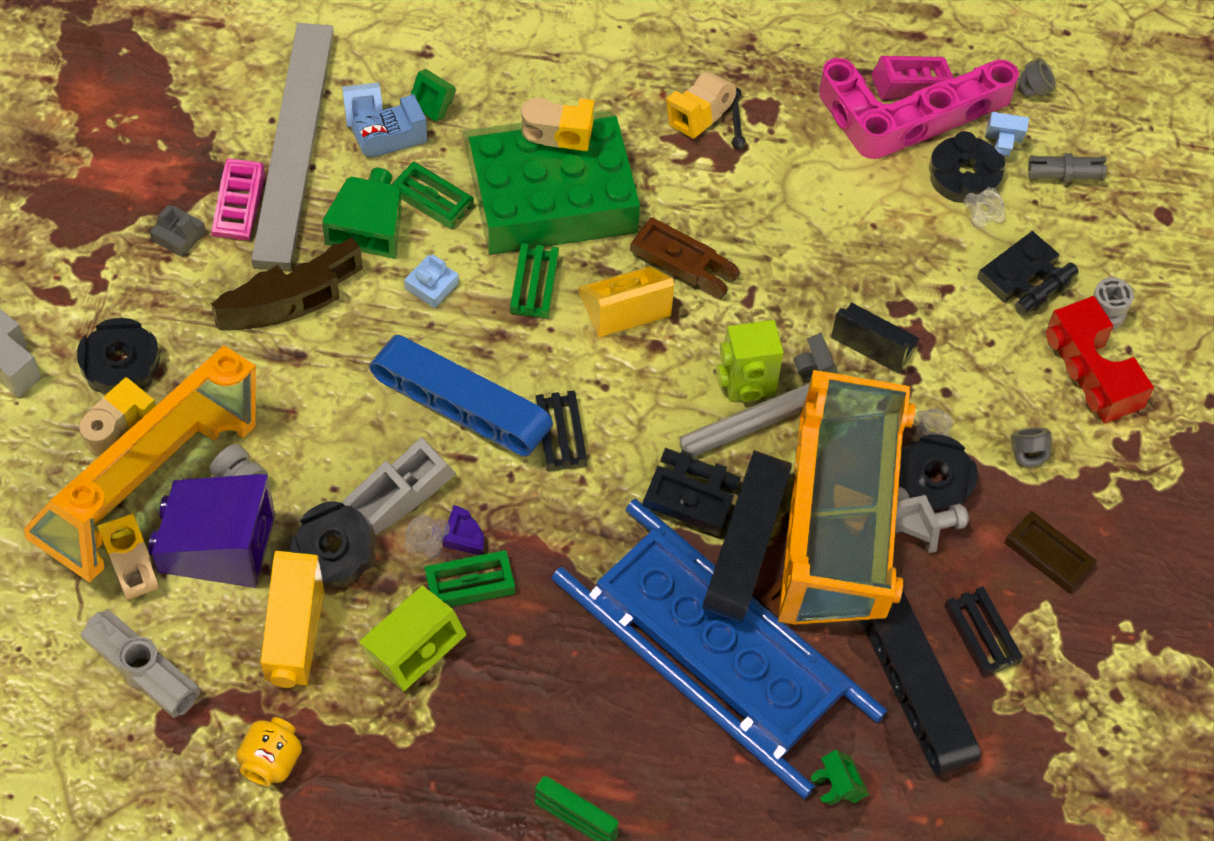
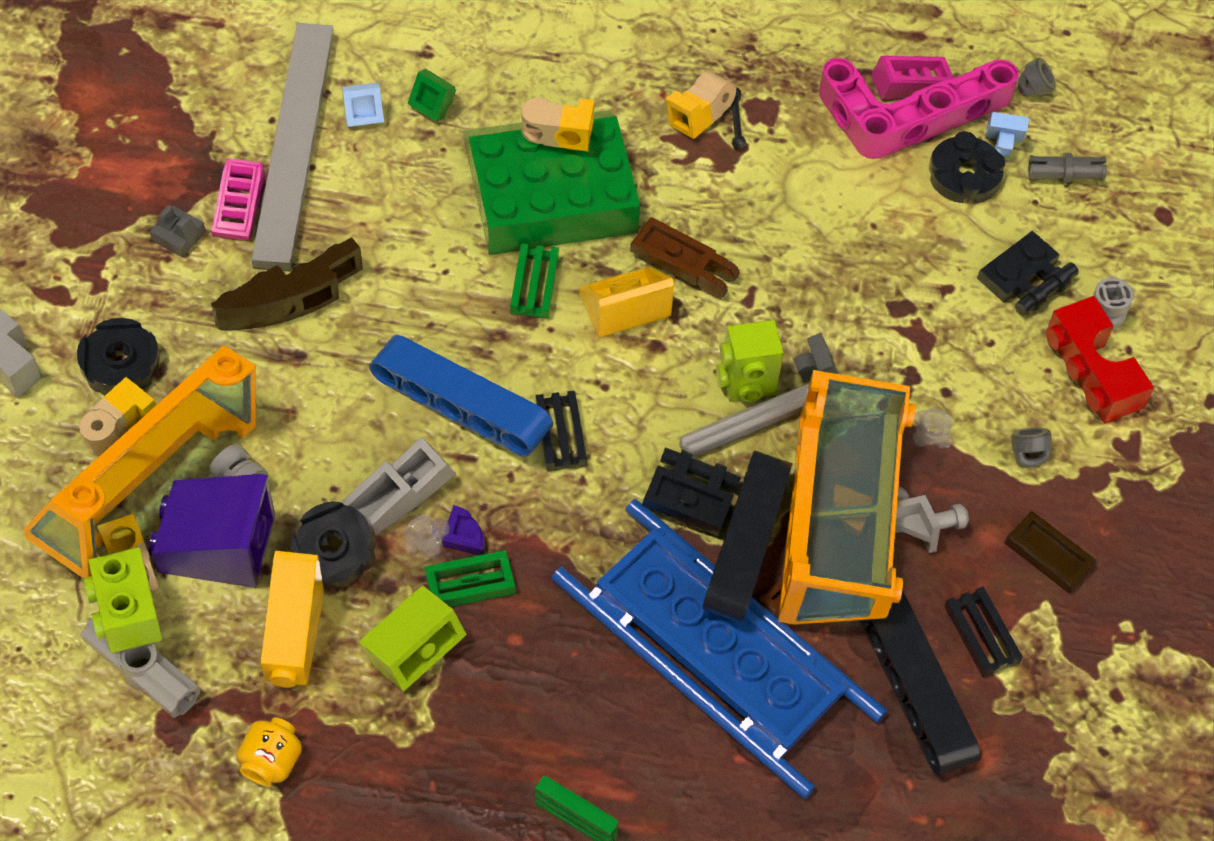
(123, 599): none -> lime brick
(367, 213): green torso -> none
(391, 128): medium blue leg -> none
(428, 200): green tile -> none
(431, 280): light blue tile -> none
(843, 776): green tile -> none
(874, 337): black panel -> none
(954, 464): black plate -> none
(994, 203): clear plate -> none

